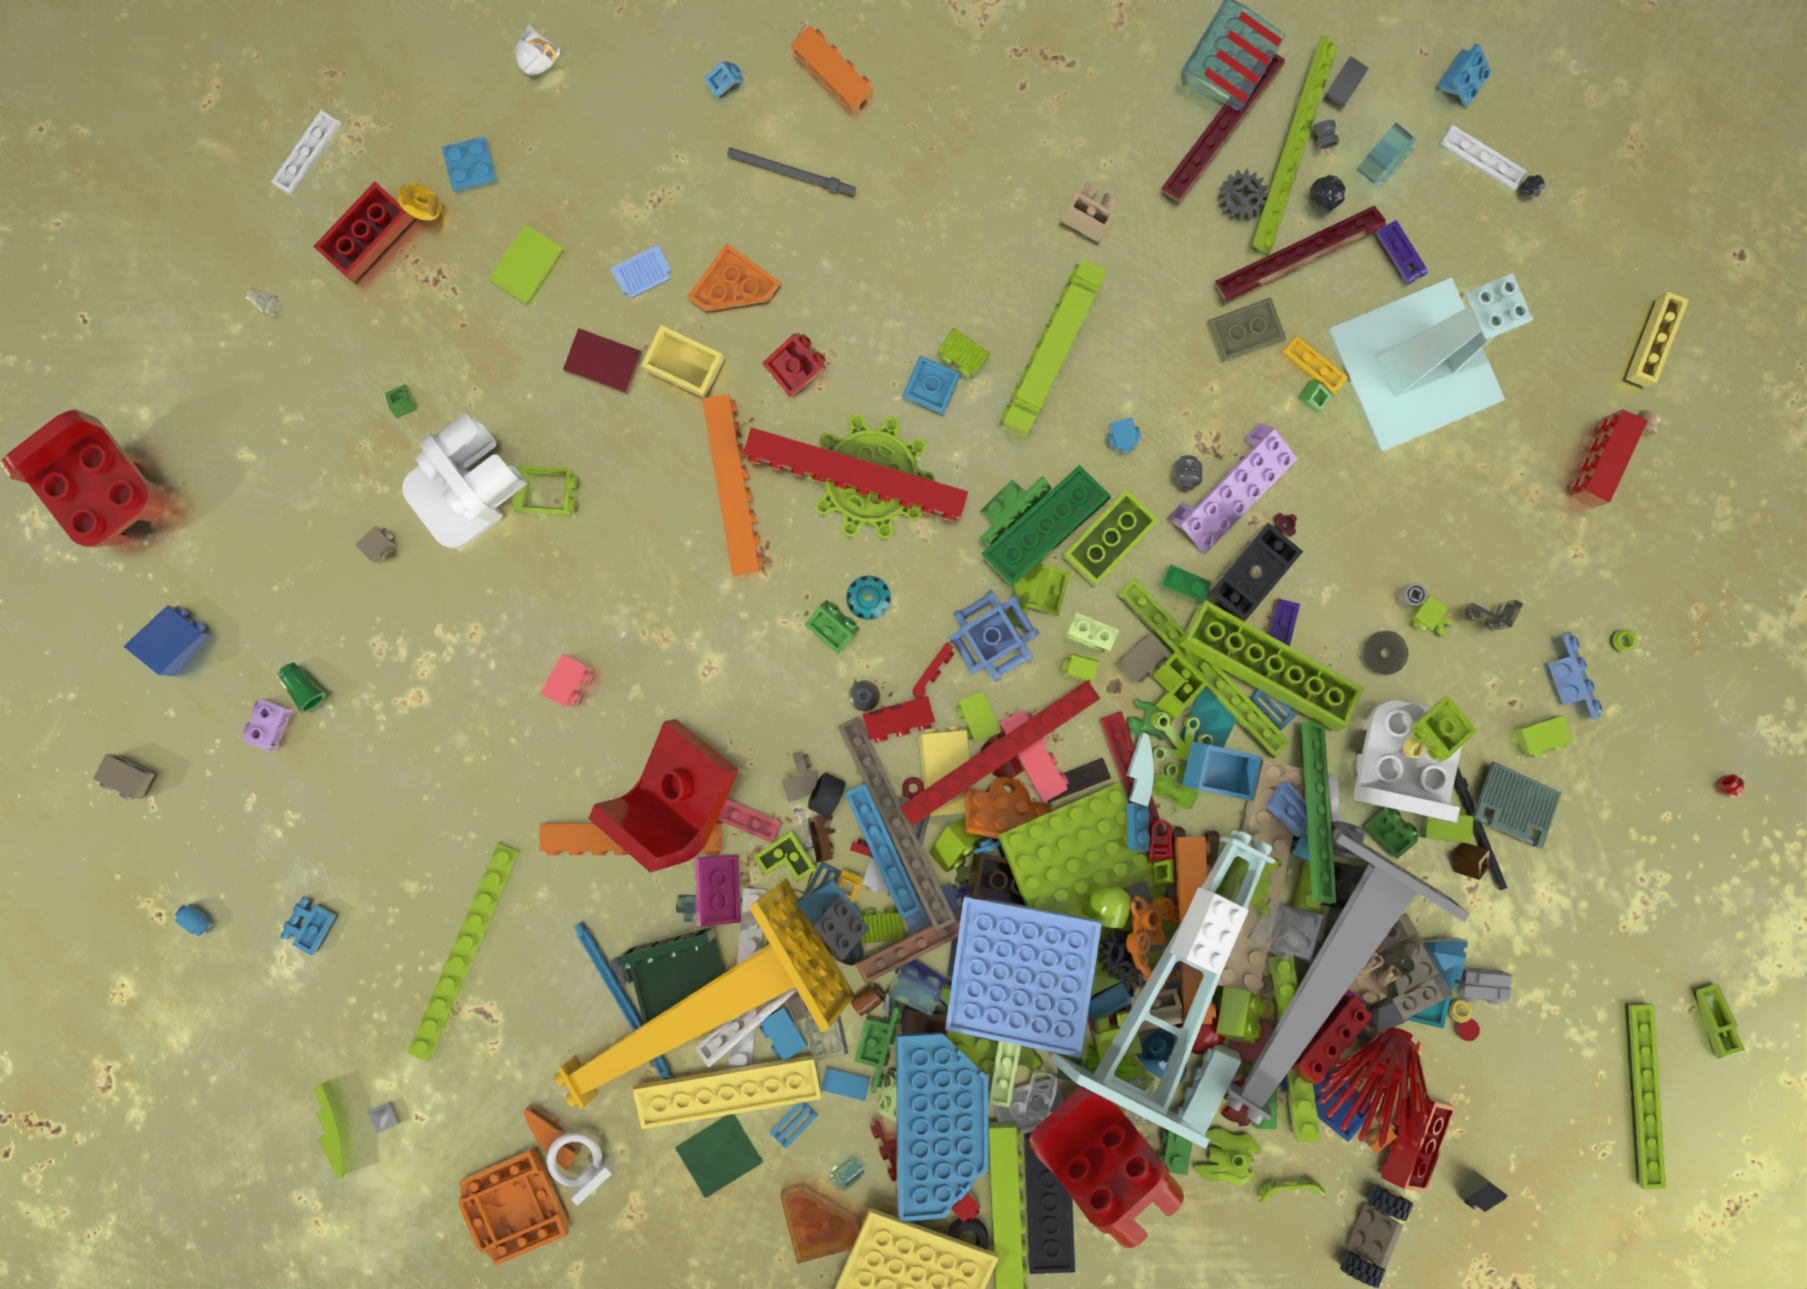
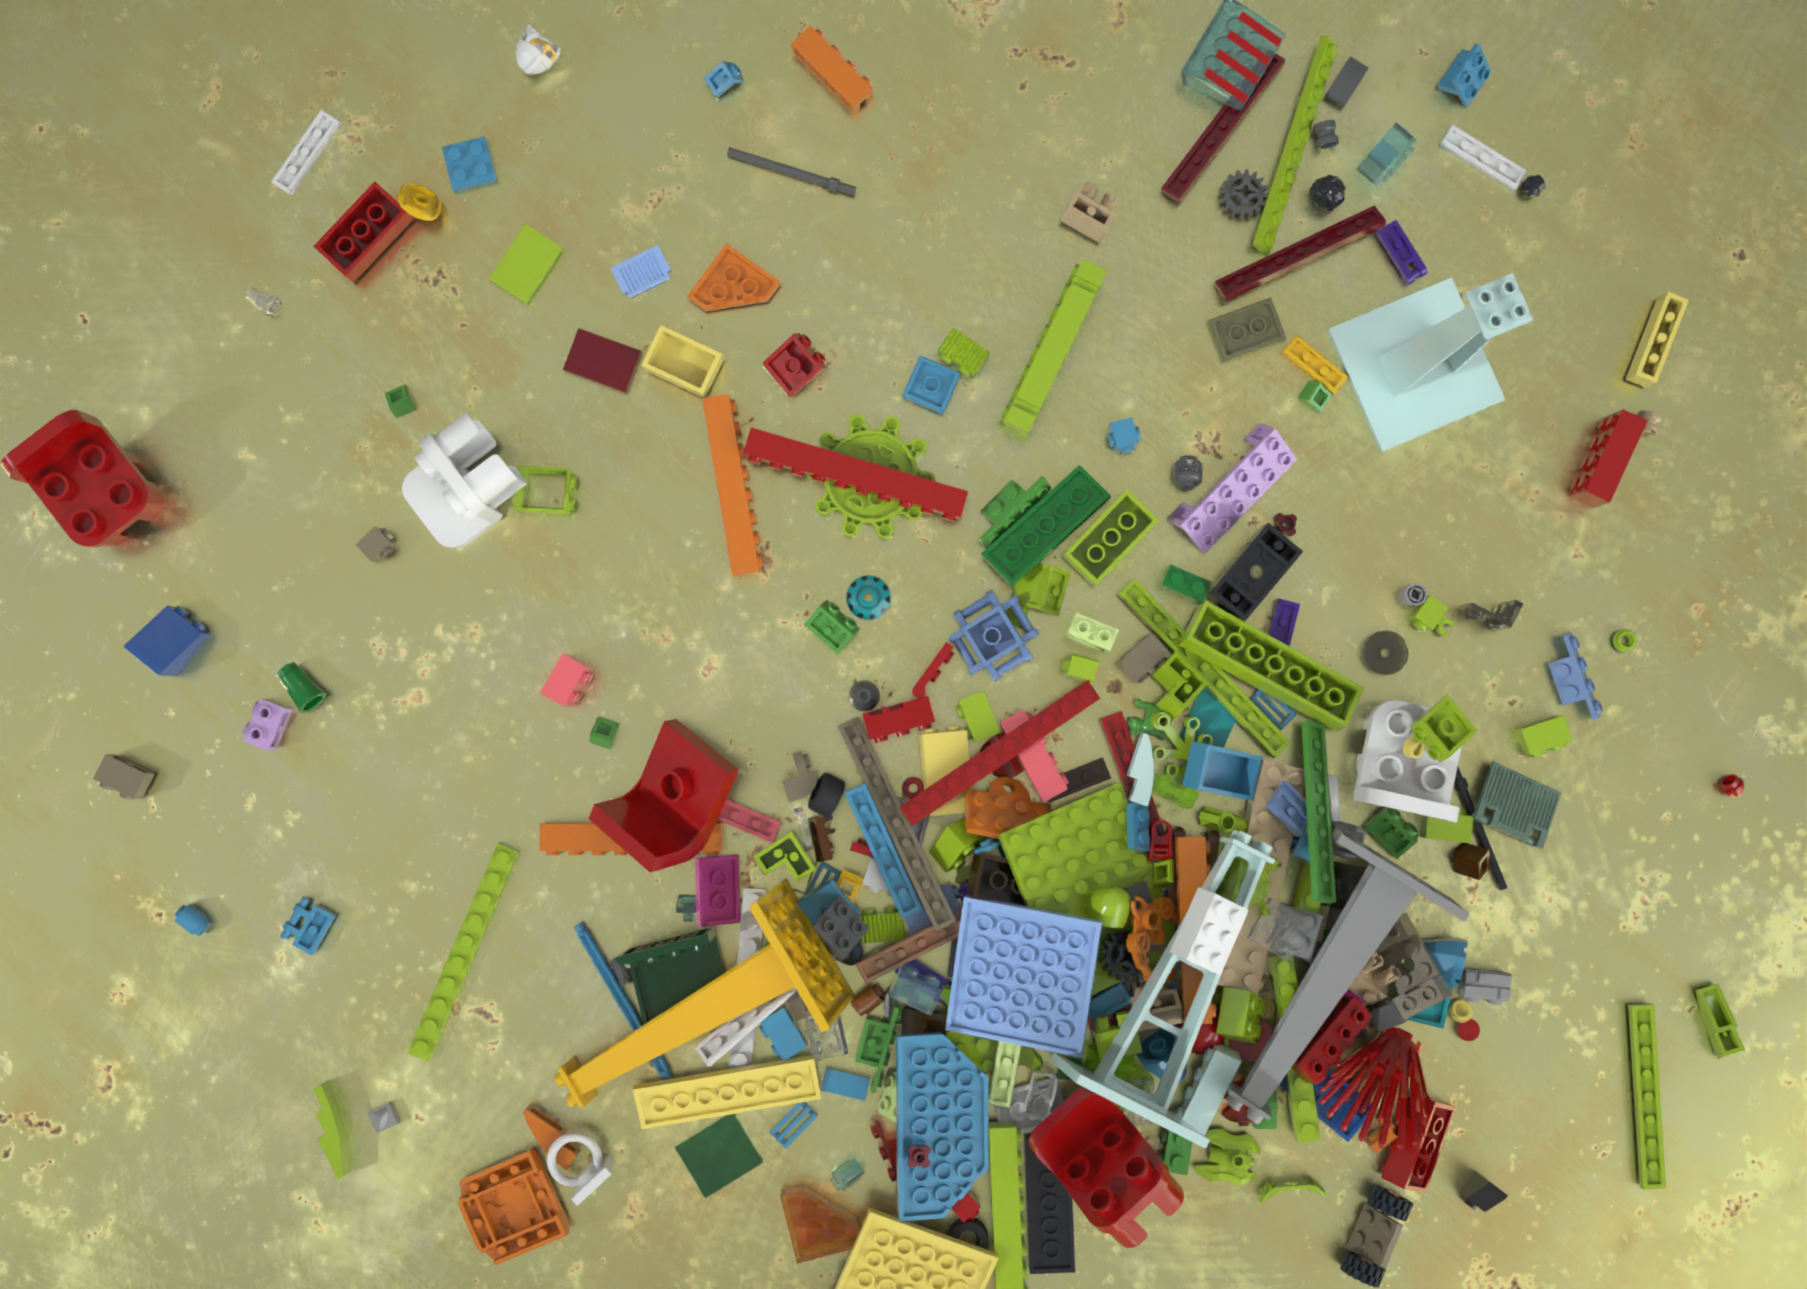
(603, 732): none -> bright green slope
(915, 1150): none -> dark red plate
(1222, 820): none -> lime piece

